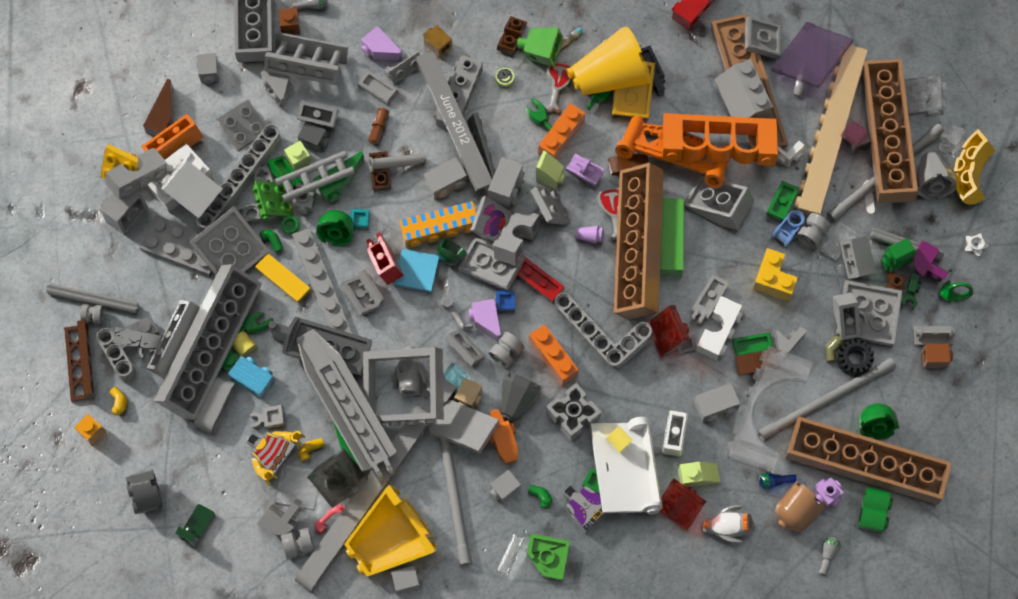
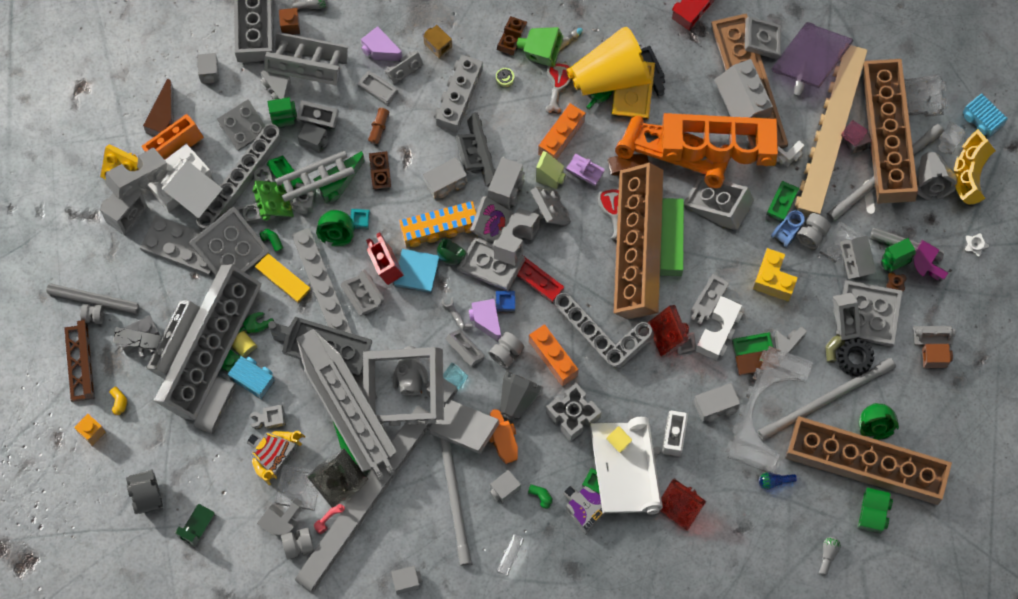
(117, 363): light grey beam -> none
(282, 112): none -> green brick
(290, 225): green tile -> none
(297, 156): yellowish green brick -> none
(311, 445): yellow arm -> none
(389, 535): yellow cone -> none
(396, 161): light grey pin -> none
(454, 120): light grey tile -> none
(469, 393): tan brick -> none
(539, 117): green hand -> none
(548, 555): bright green plate -> none
(590, 234): lavender cone -> none
(699, 474): yellowish green slope -> none
(729, 524): animal -> none
(798, 508): medium nougat cylinder -> none
(823, 496): lavender brick -> none
(912, 288): dark green plate -> none
(948, 293): green piece -> none
(984, 115): none -> medium azure brick

